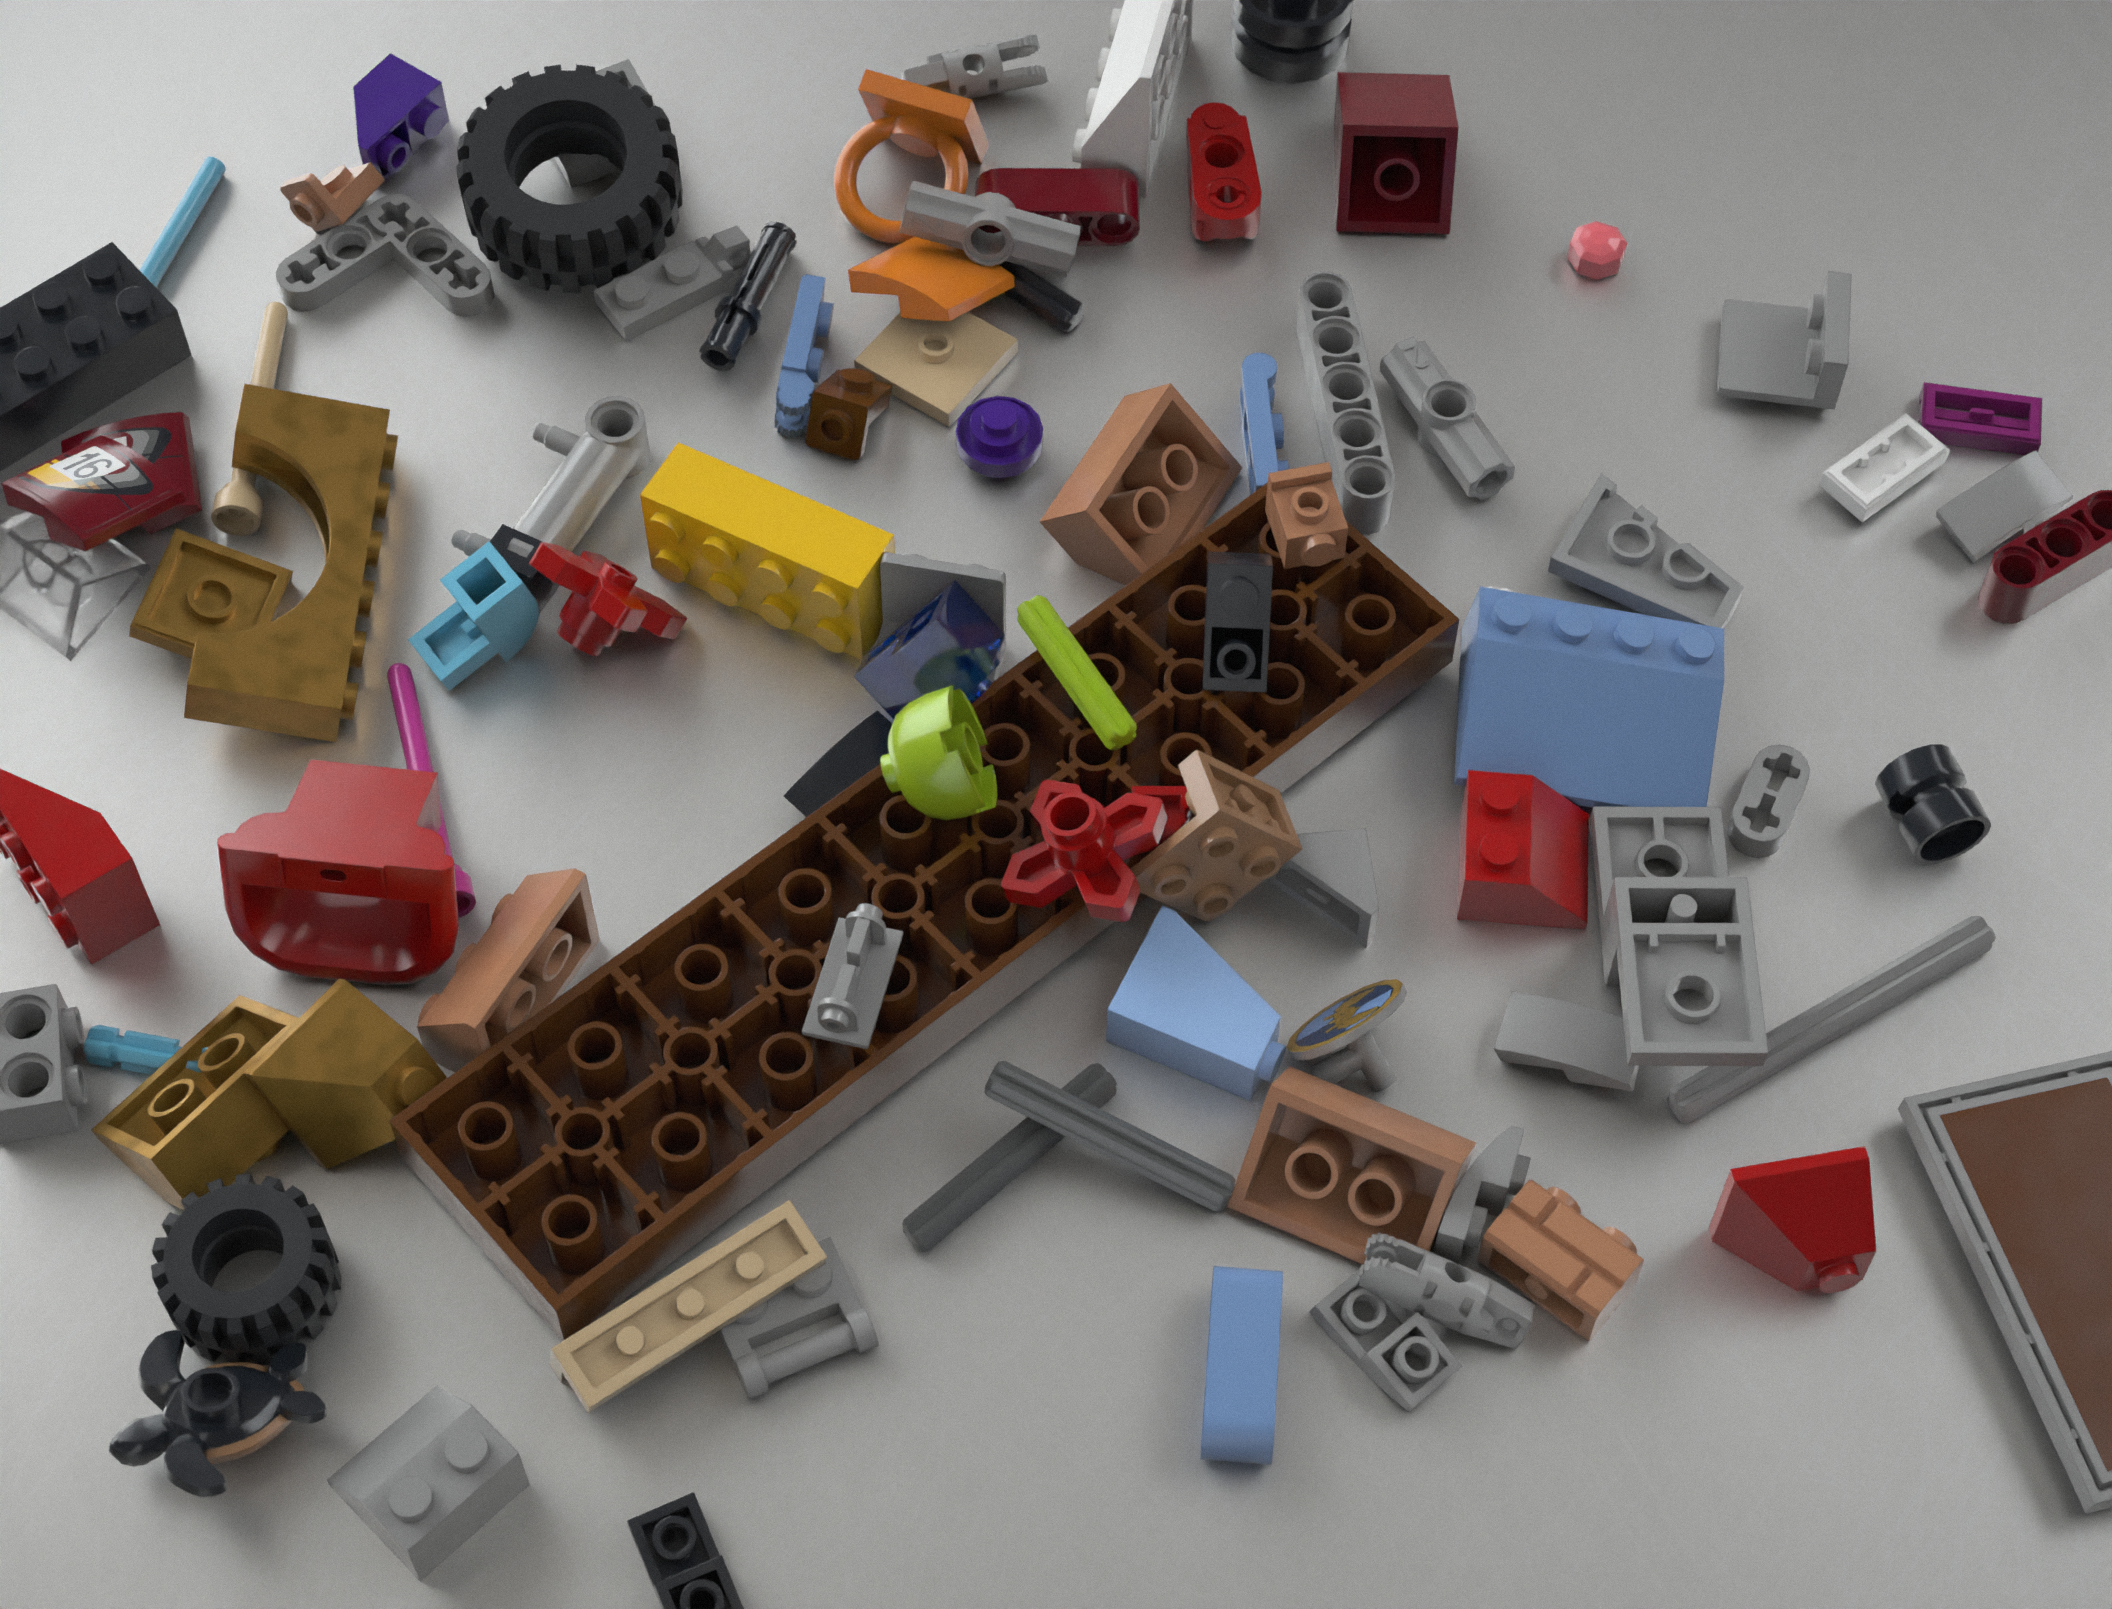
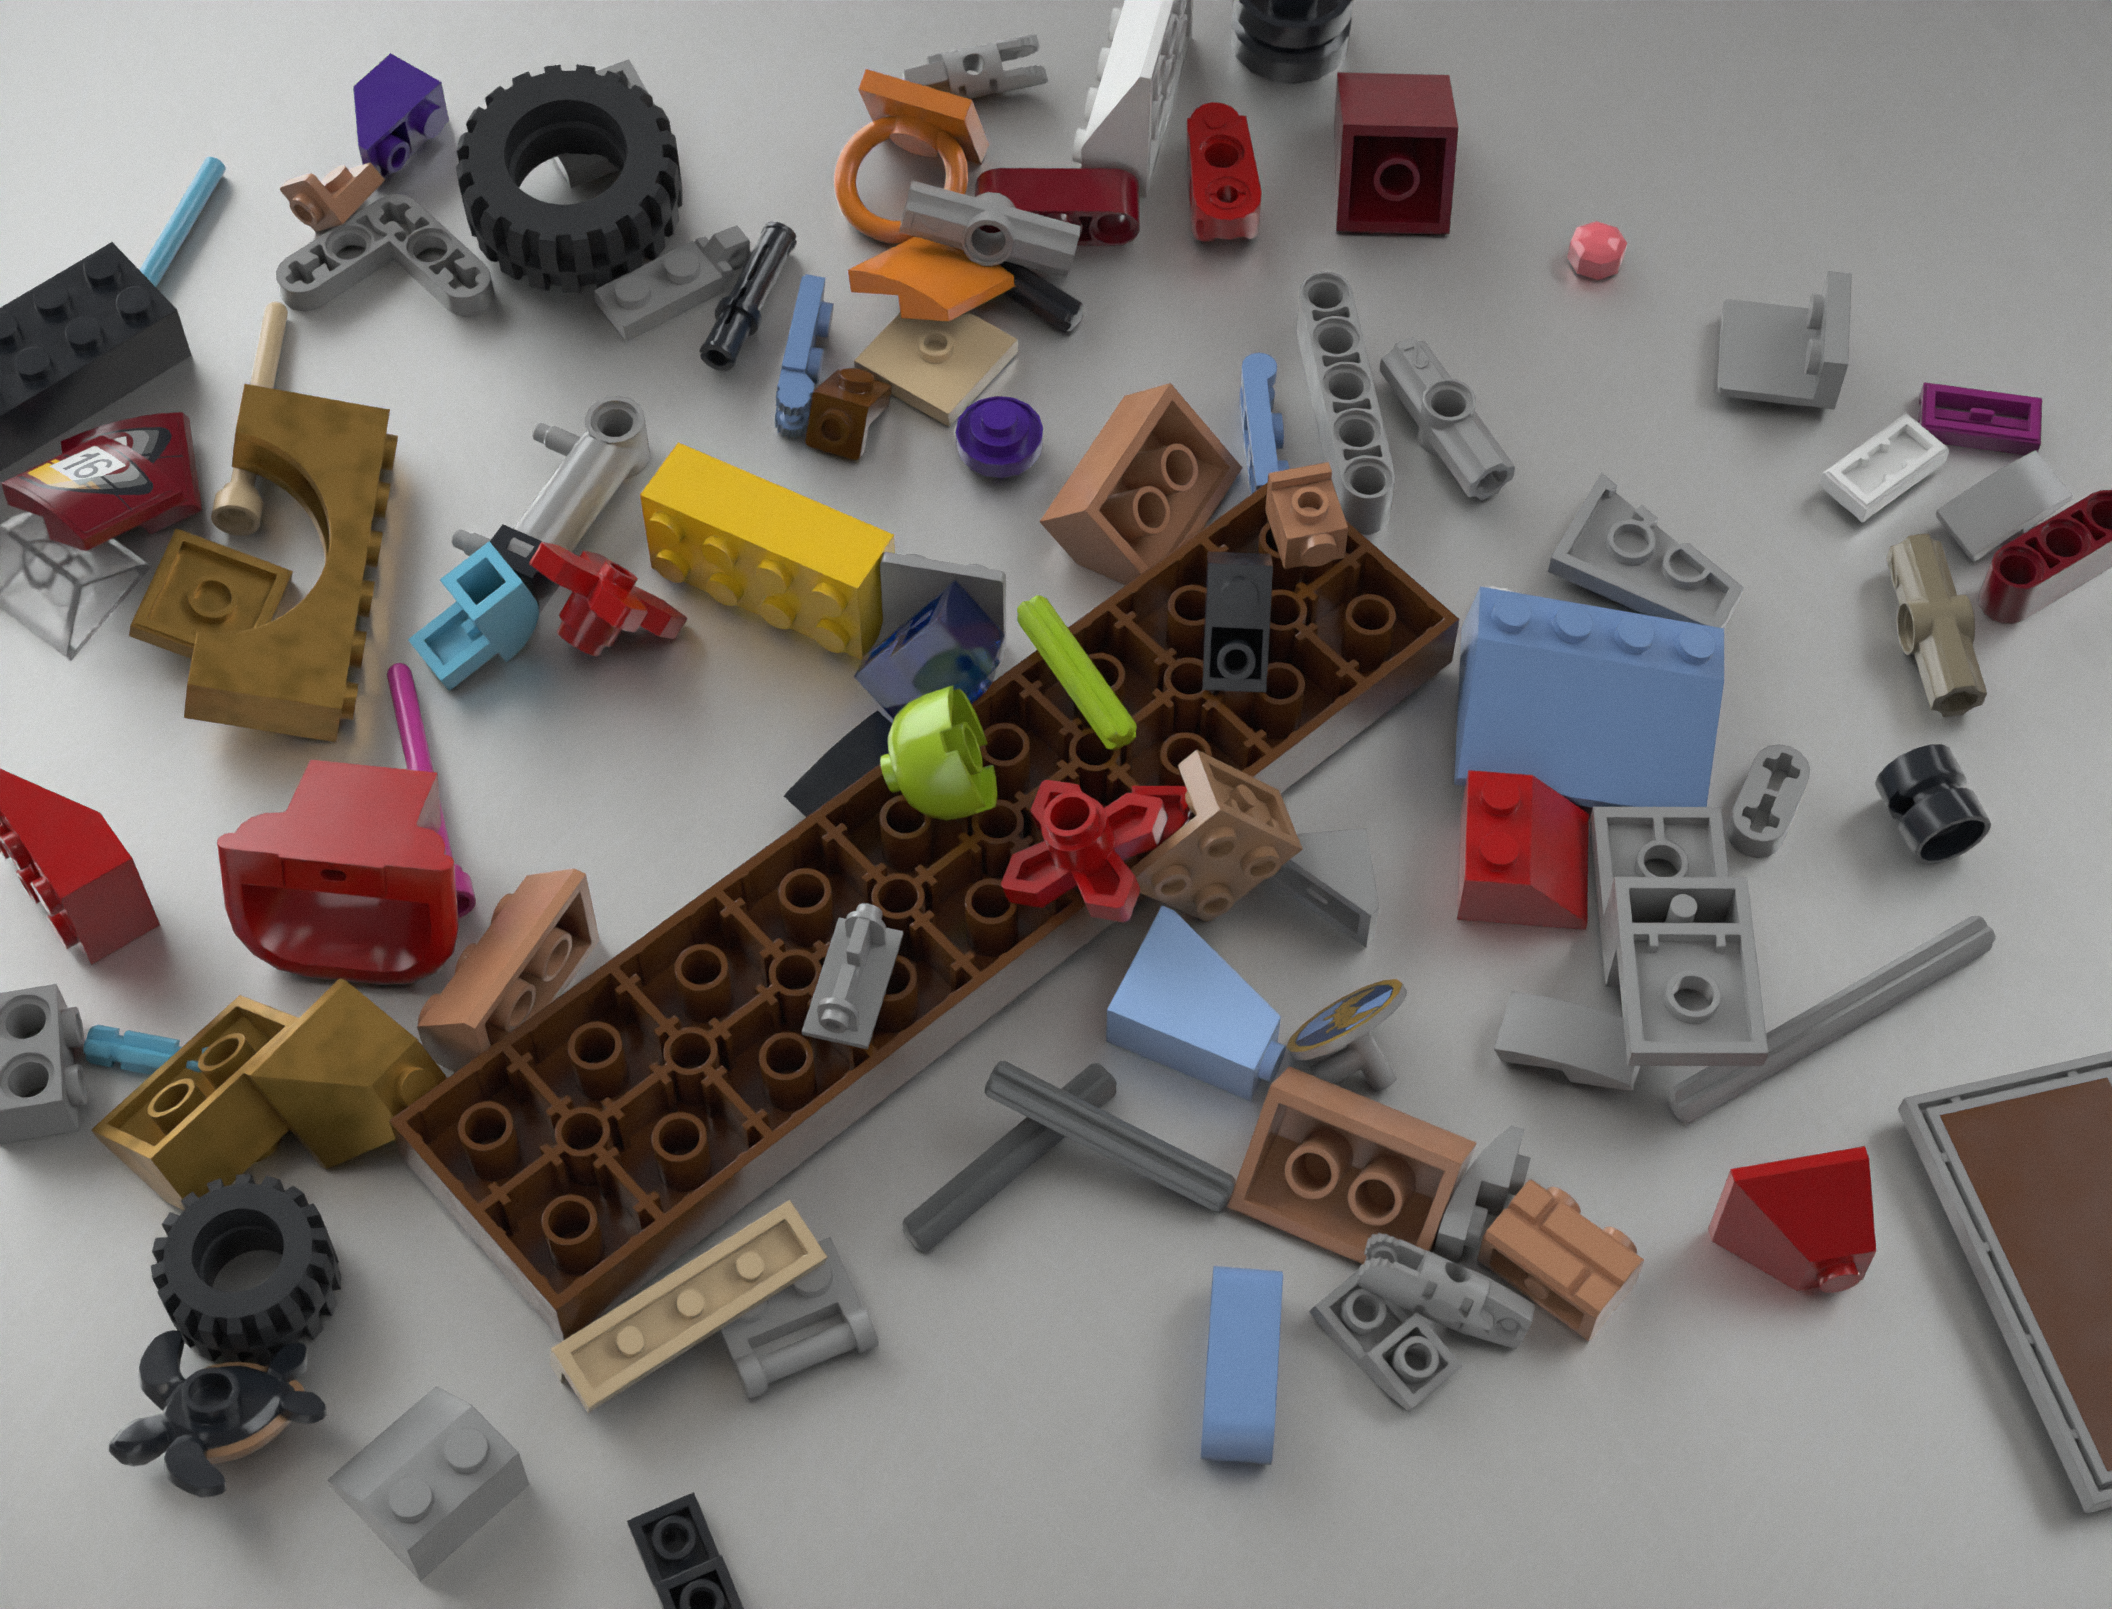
(1936, 625): none -> dark tan piece

